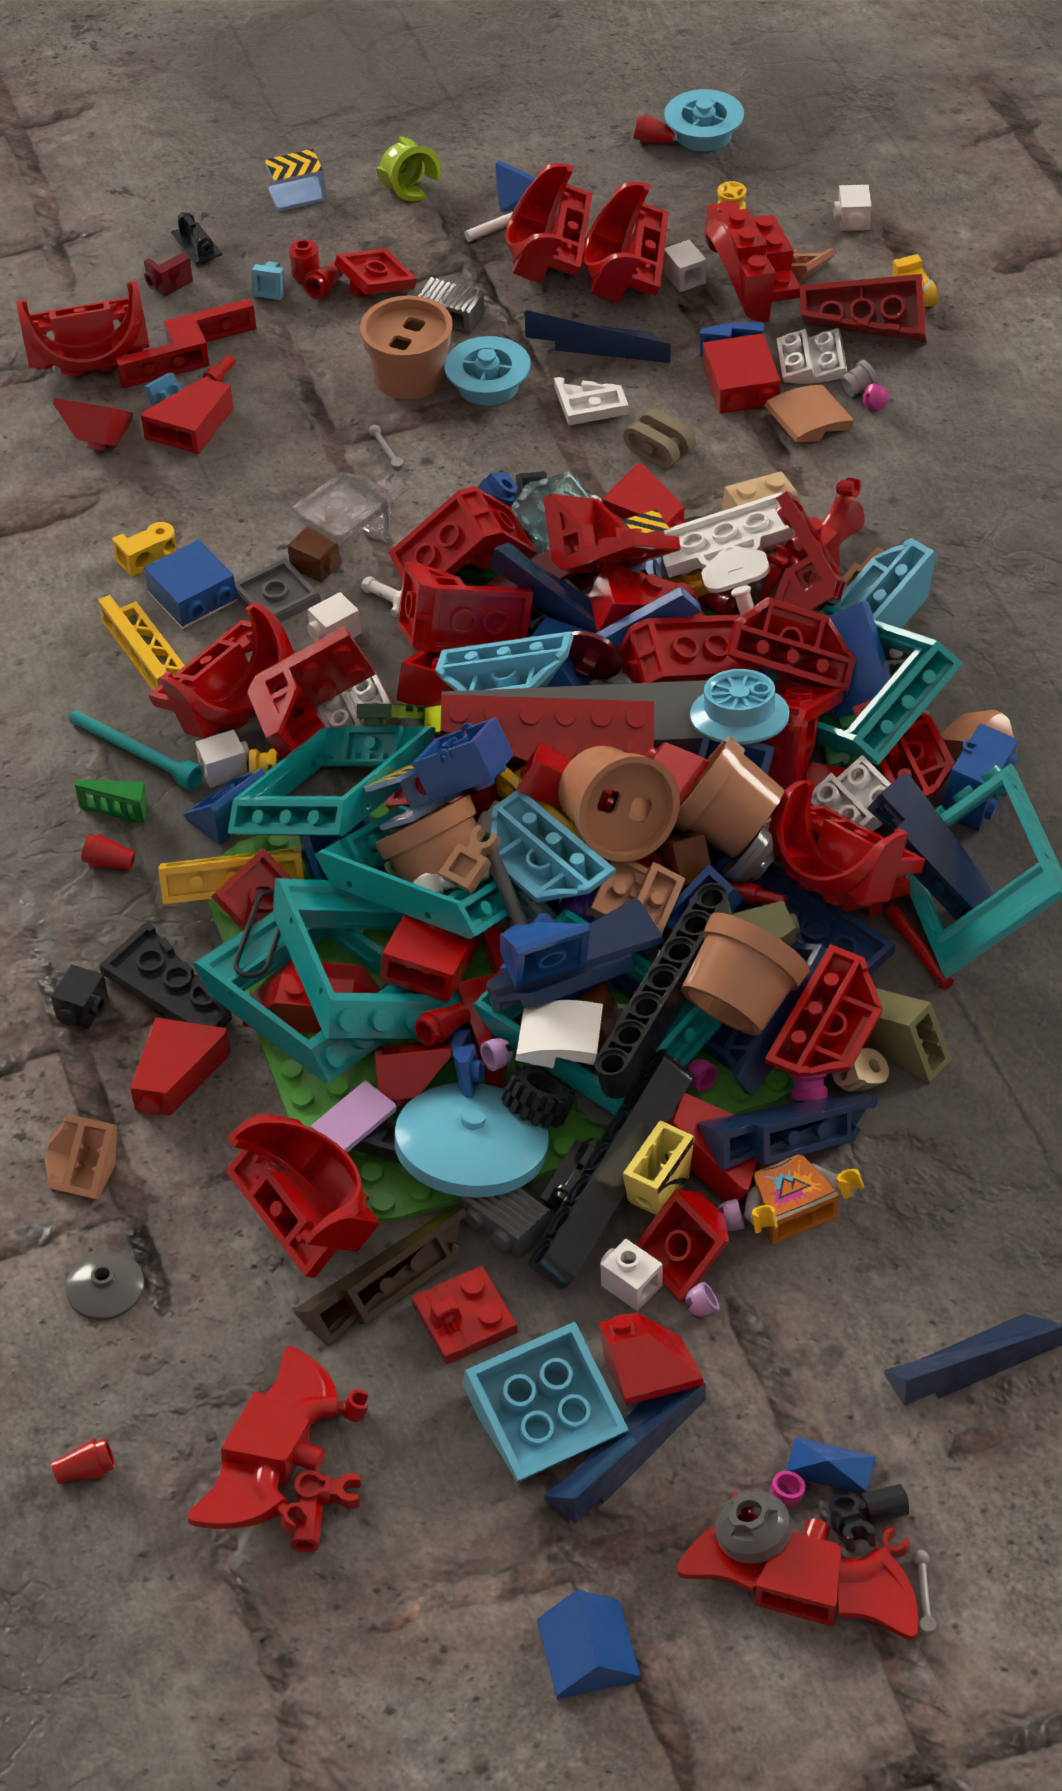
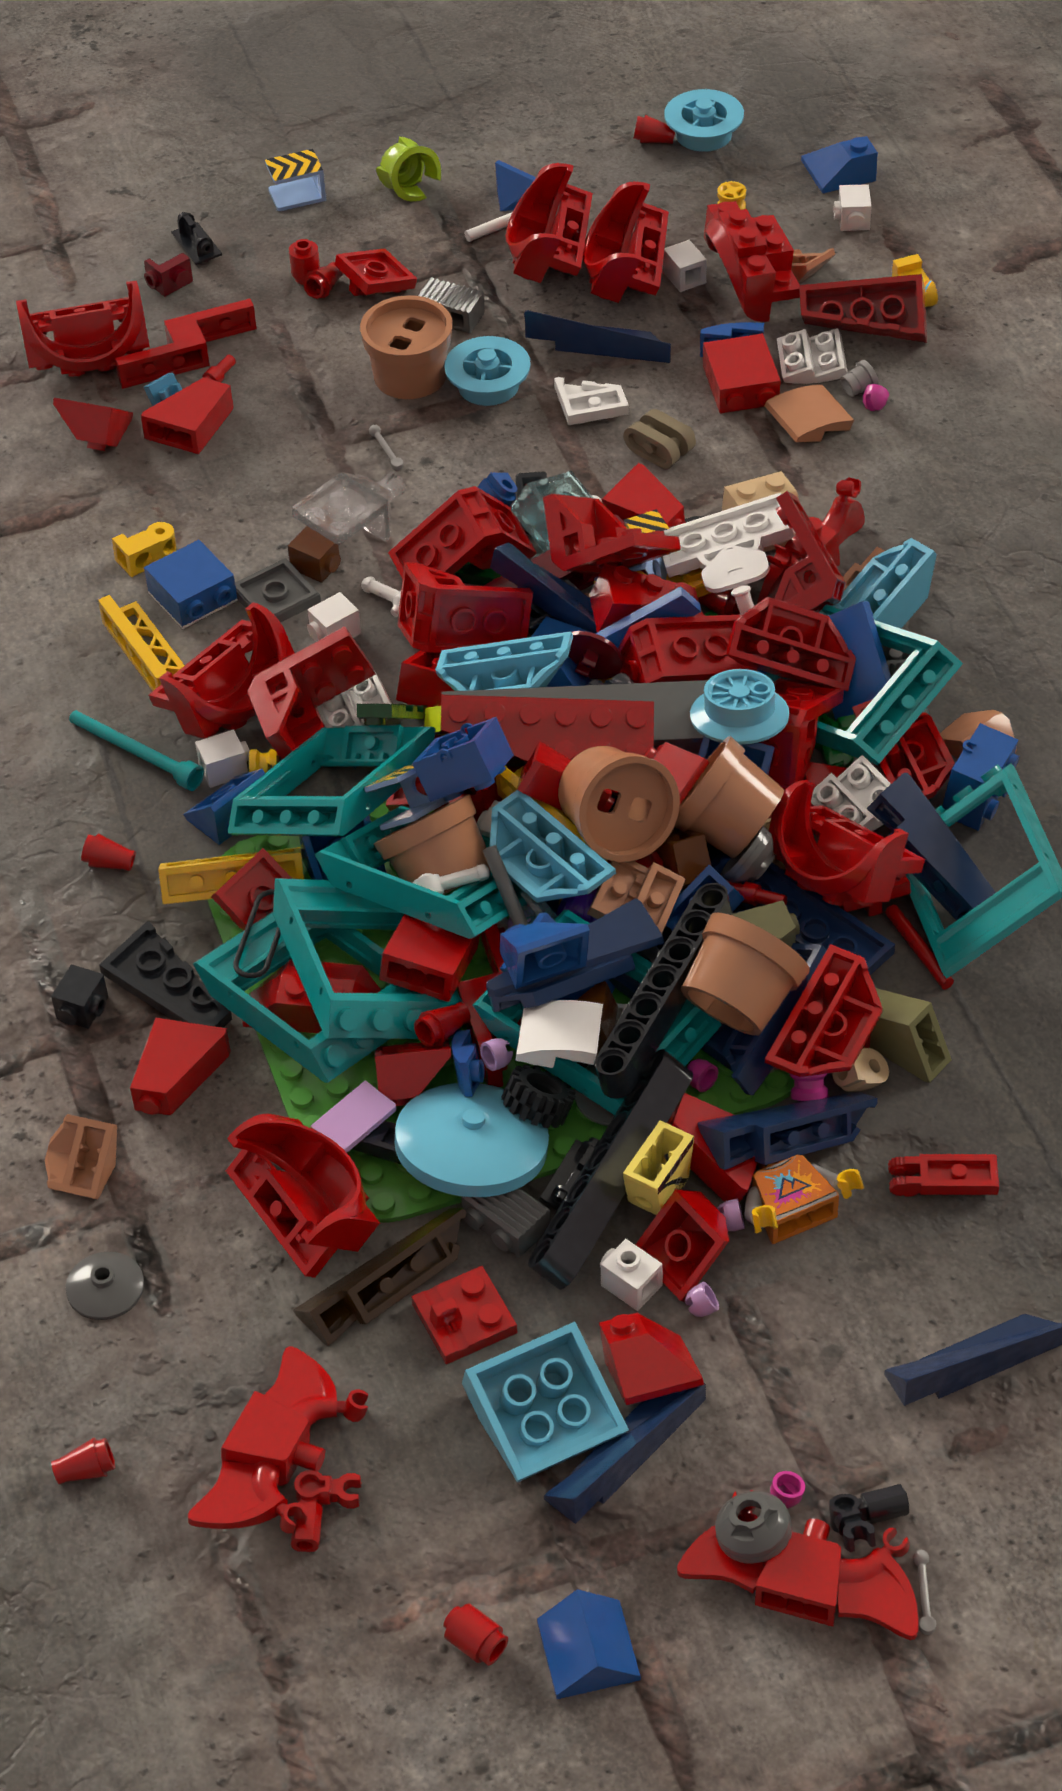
(114, 798): green slope -> none
(268, 281): medium azure tile -> none
(469, 864): medium nougat plate -> none
(475, 1634): none -> red brick
(831, 1465): blue slope -> none
(842, 164): none -> blue slope
(944, 1174): none -> red hinge

